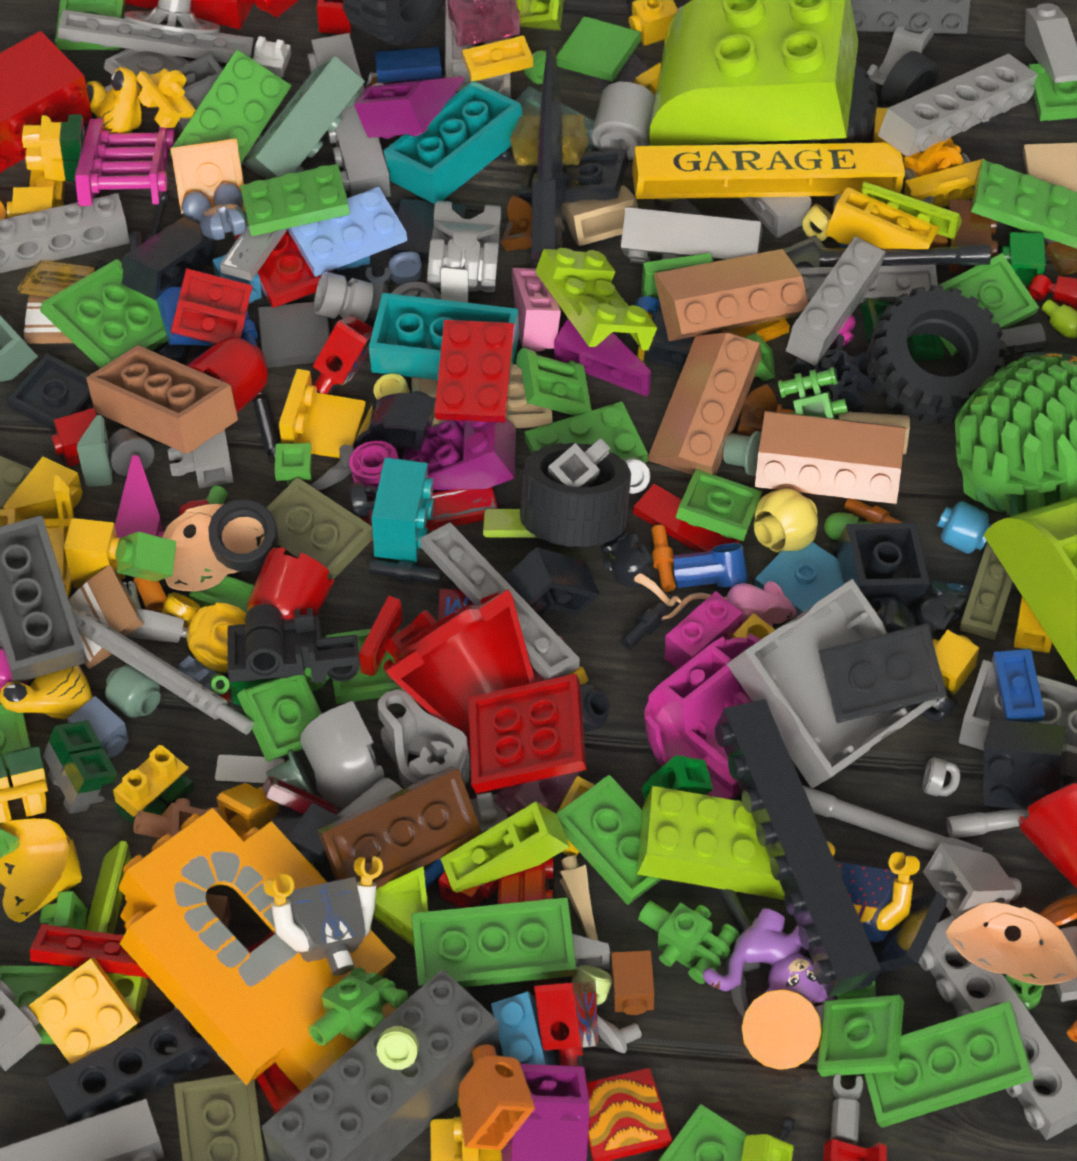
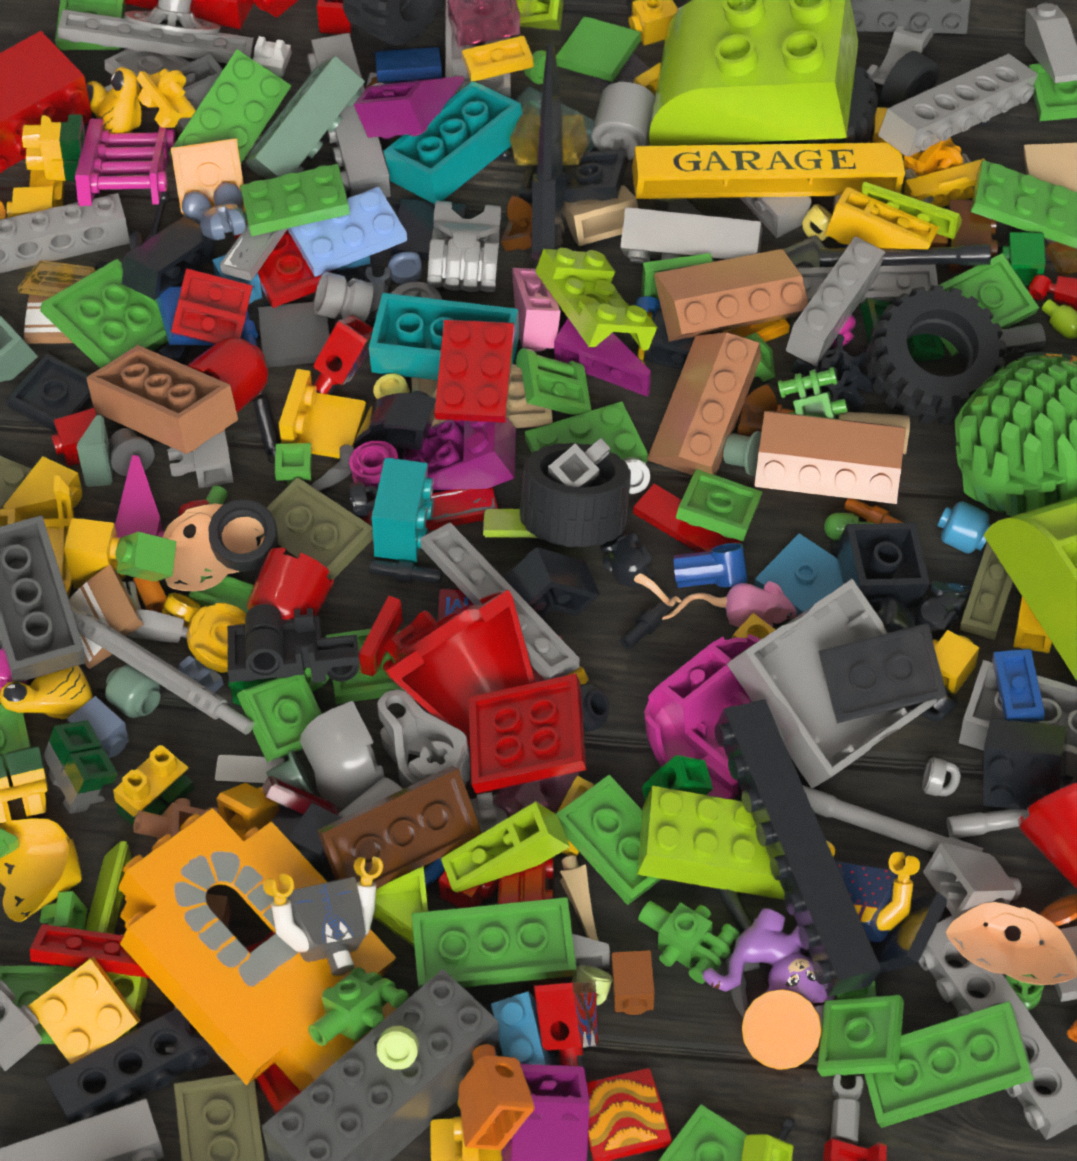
(220, 686): bright green arm -> none
(454, 285): white sticker -> none
(617, 1038): light grey bar -> none
(663, 558): orange bar -> none
(703, 626): dark pink brick -> none
(788, 517): light yellow plant -> none

